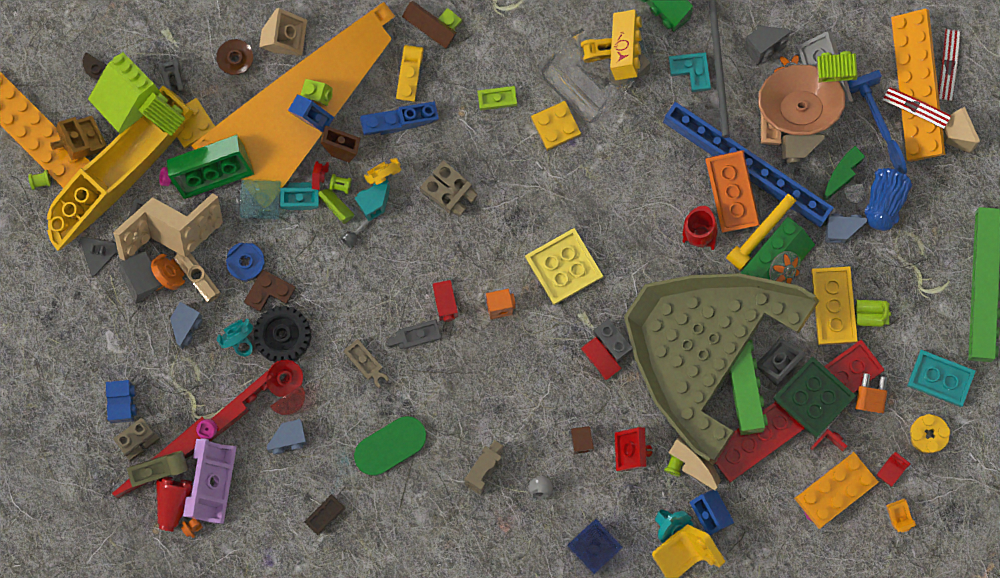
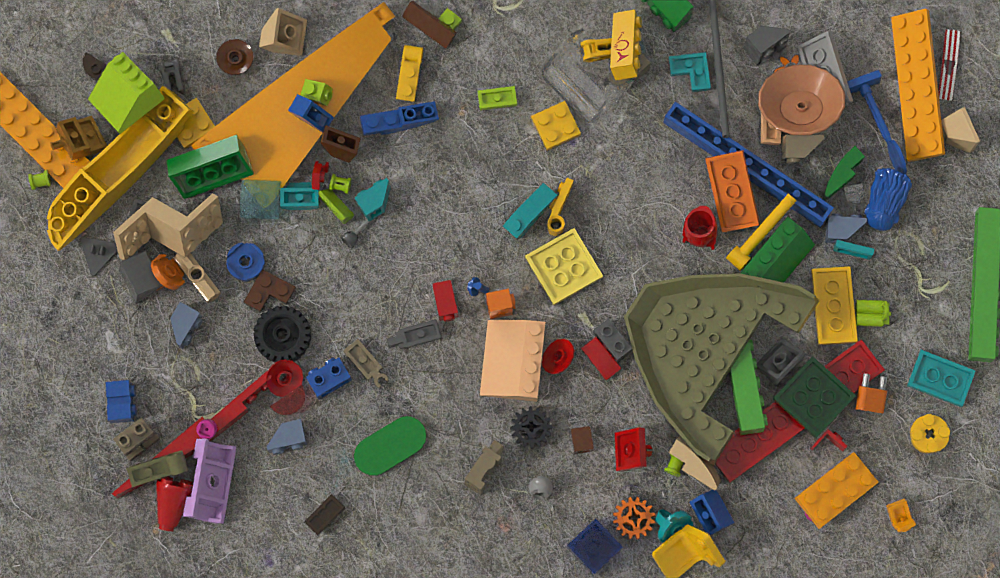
(161, 113): lime brick -> none
(164, 180): dark pink tile -> none
(191, 527): orange plate -> none
(235, 335): teal tile -> none
(328, 378): none -> blue brick
(379, 172): yellow plate -> none
(448, 189): dark tan hips -> none
(475, 286): none -> blue plate
(512, 359): none -> light nougat slope
(522, 427): none -> black gear
(530, 211): none -> teal slope
(557, 206): none -> yellow plate
(558, 356): none -> red dish
(625, 519): none -> orange gear
(785, 267): clear dish -> none
(837, 67): lime brick -> none
(853, 249): none -> teal tile
(893, 469): red bracket -> none
(917, 107): sticker -> none

